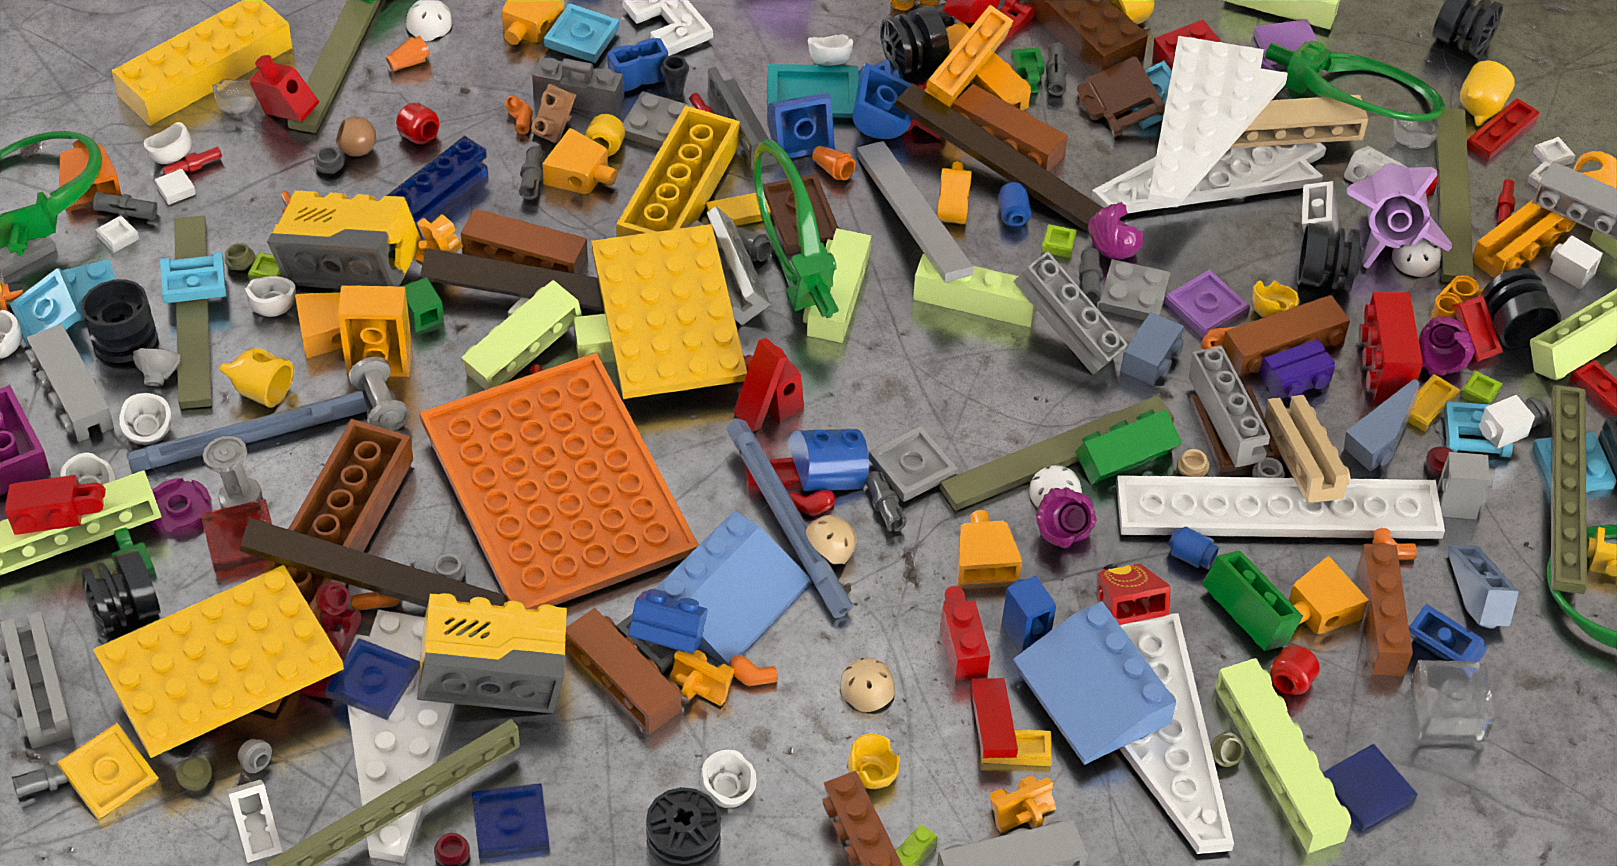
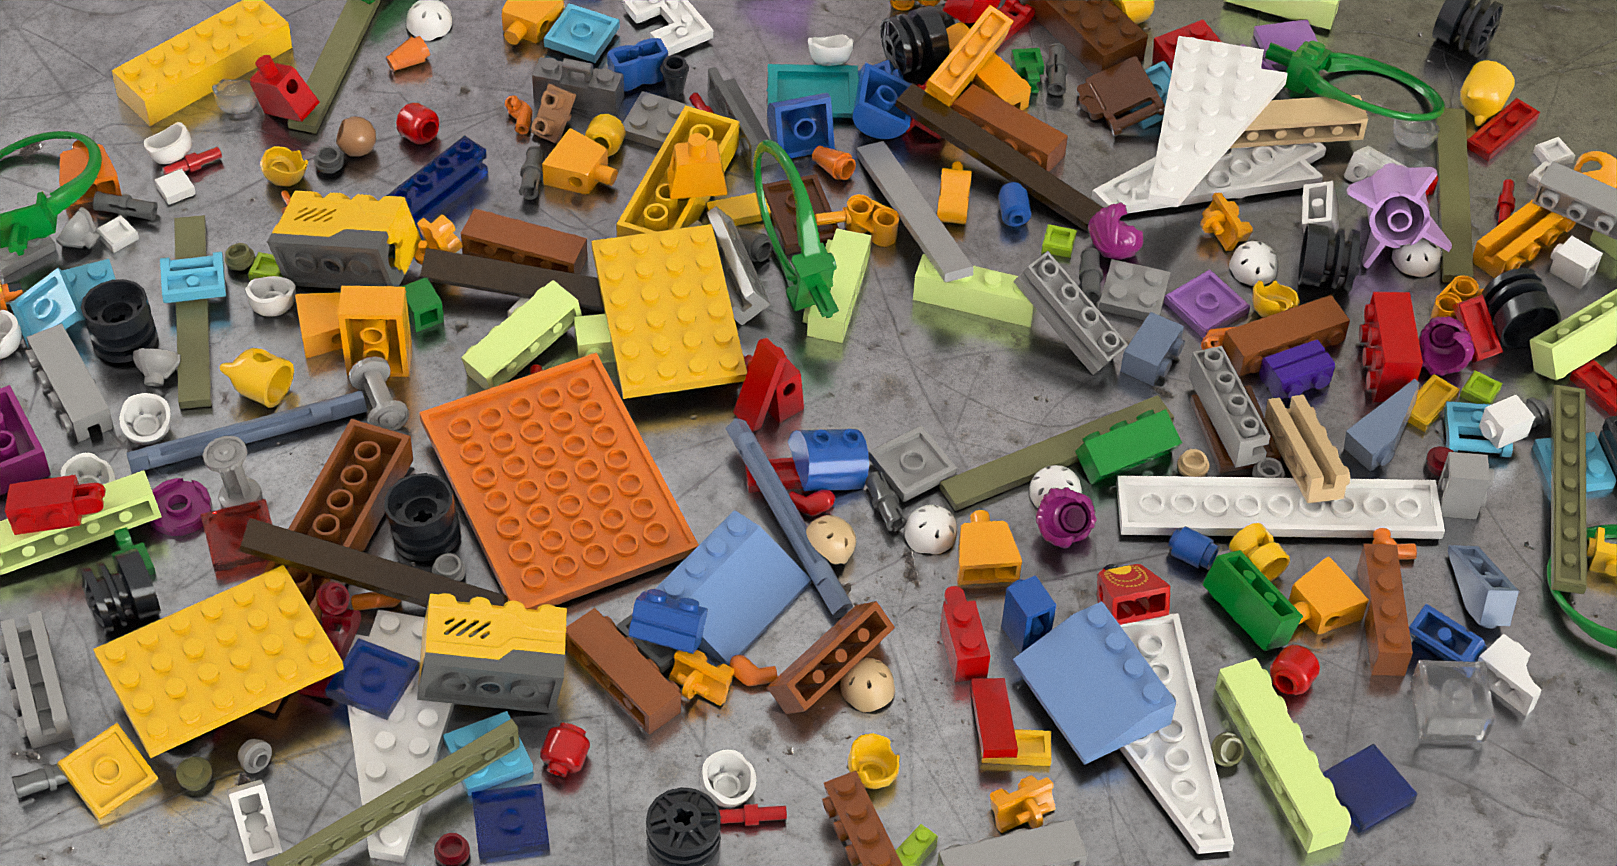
(79, 231): none -> light grey piece
(283, 166): none -> yellow hair
(422, 517): none -> black wheel
(503, 770): none -> medium azure plate
(565, 749): none -> red head
(696, 169): none -> light orange torso
(752, 814): none -> red bar
(830, 657): none -> dark orange brick
(865, 215): none -> light orange beam
(936, 522): none -> white helmet
(1223, 220): none -> light orange hips
(1257, 258): none -> white helmet
(1261, 550): none -> yellow wheel
(1509, 675): none -> white arch

